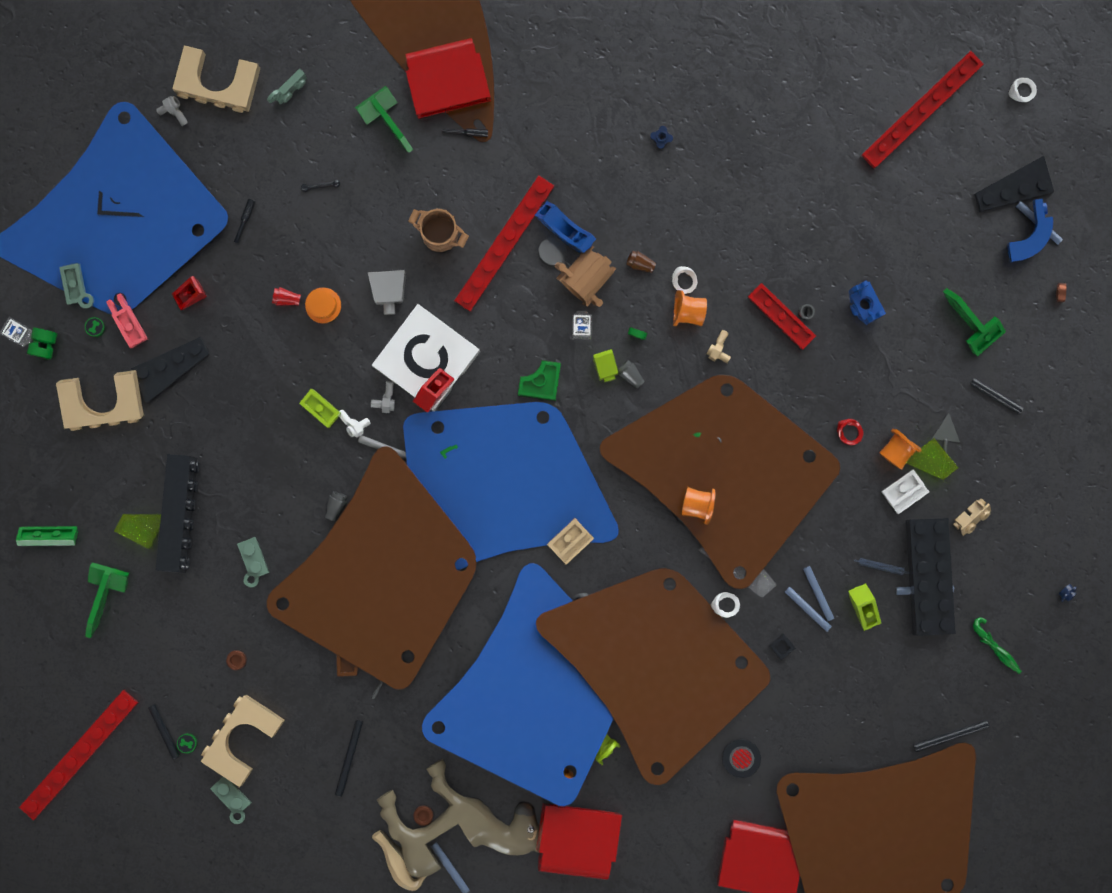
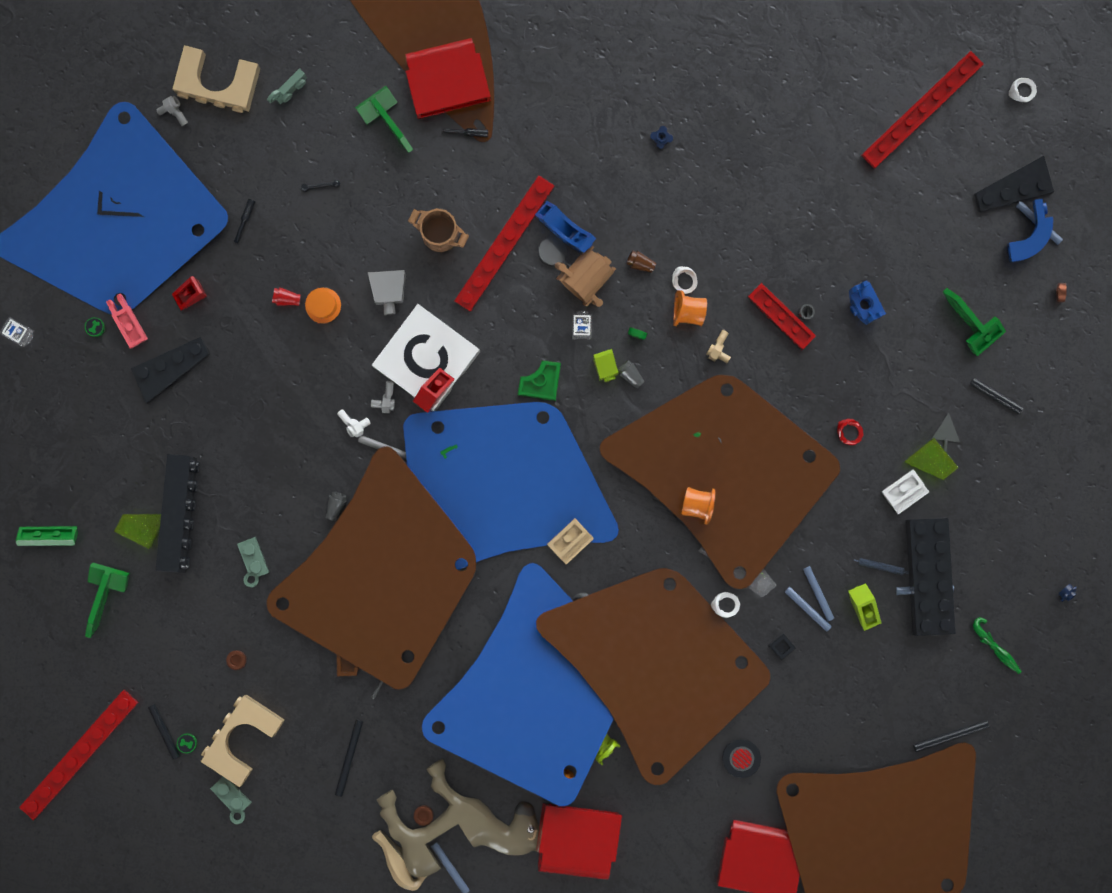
(42, 336): green wheel -> none
(74, 285): sand green hinge -> none
(78, 414): tan arch -> none
(320, 408): lime plate -> none
(899, 449): orange piece -> none
(978, 512): tan hinge -> none

